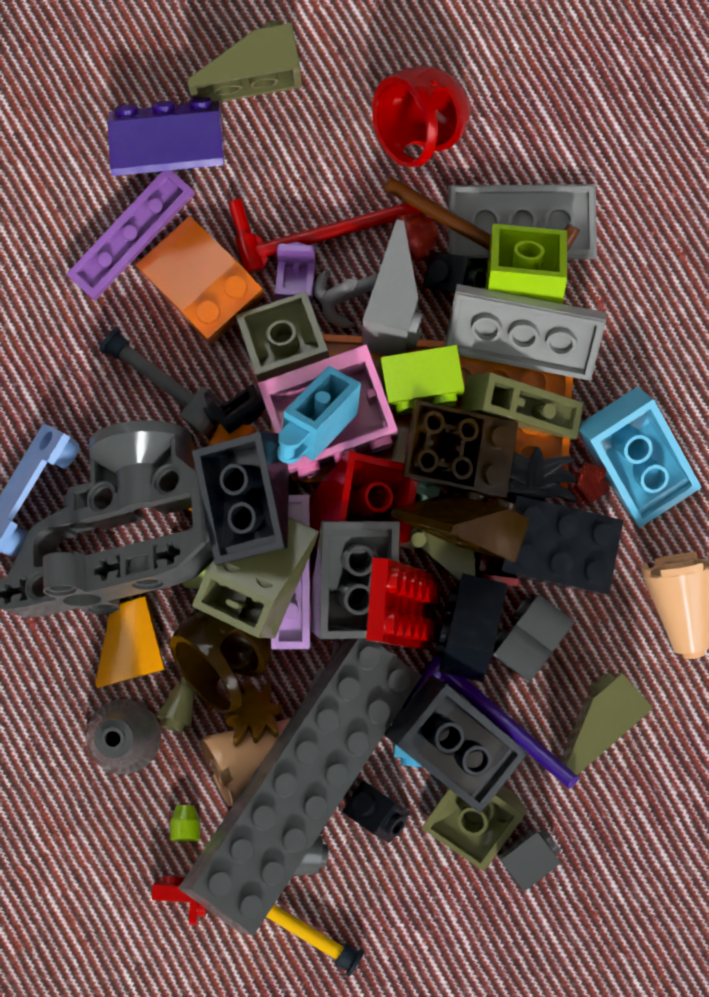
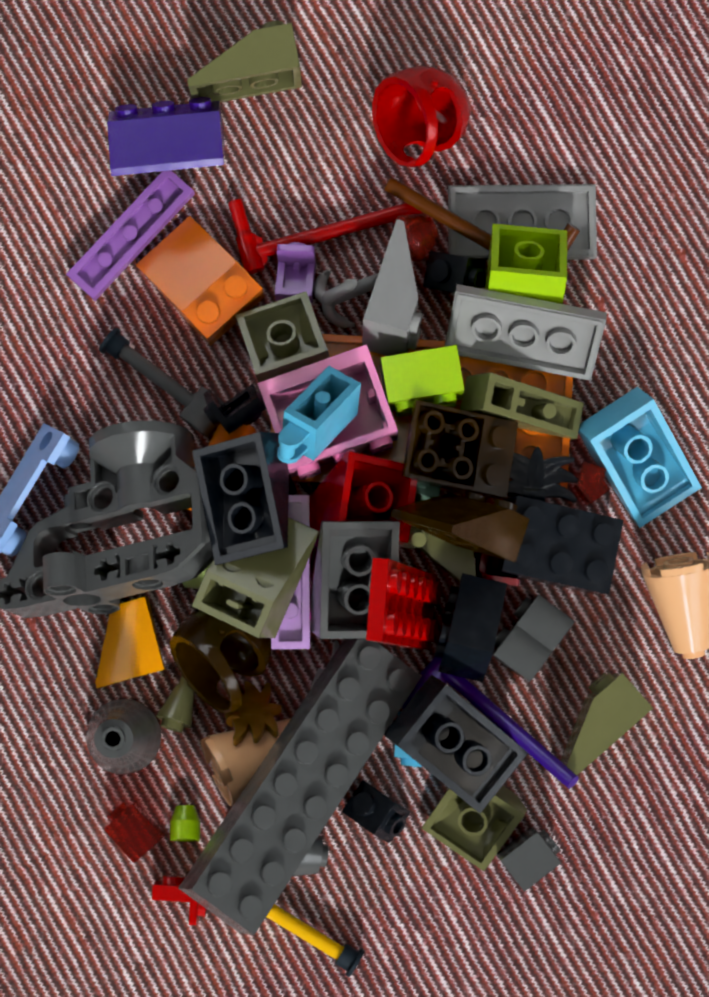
(133, 830): none -> clear red brick

